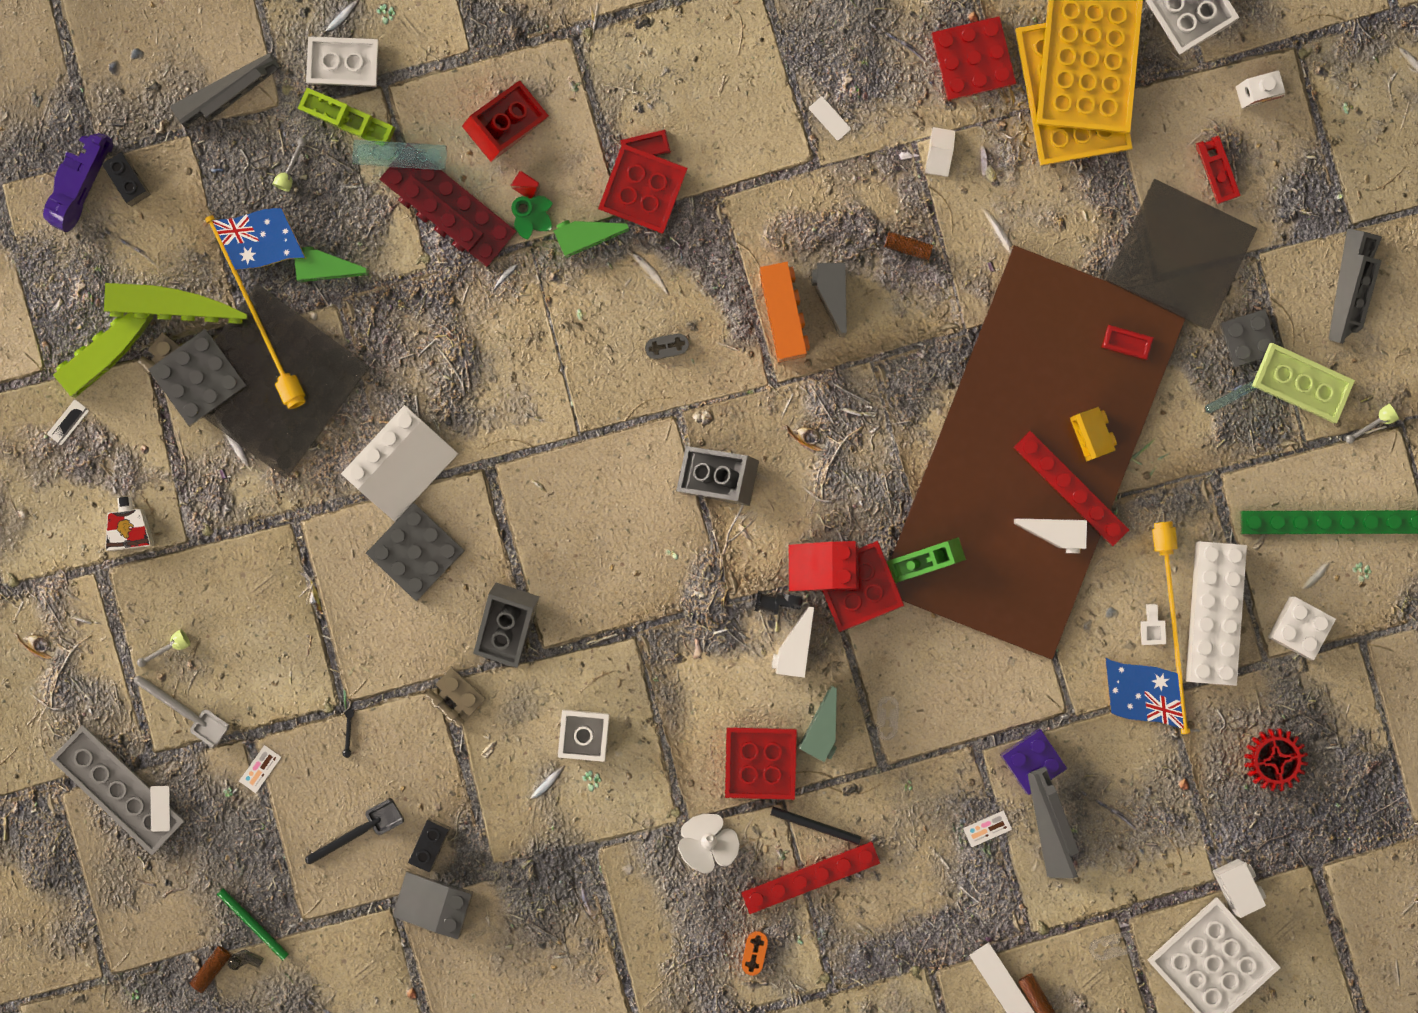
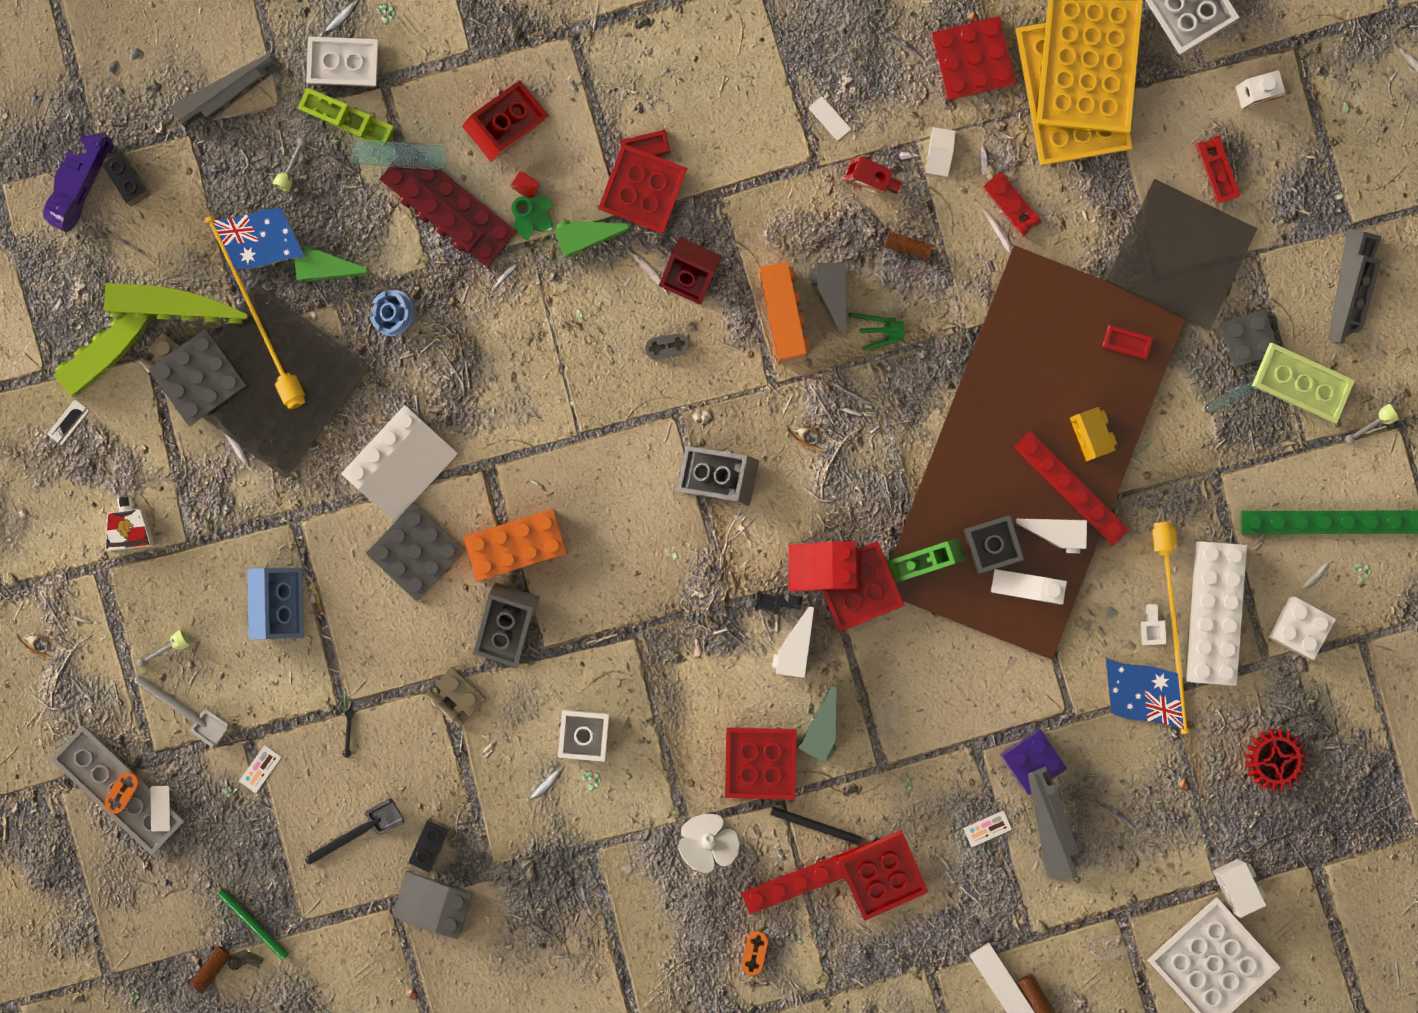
(126, 796): none -> orange beam
(275, 603): none -> medium blue slope
(393, 313): none -> medium blue cone
(515, 545): none -> orange brick
(690, 270): none -> dark red slope
(862, 174): none -> red torso
(882, 875): none -> red plate
(893, 330): none -> green plant
(993, 544): none -> dark grey brick
(1011, 203): none -> red plate
(1028, 586): none -> white slope

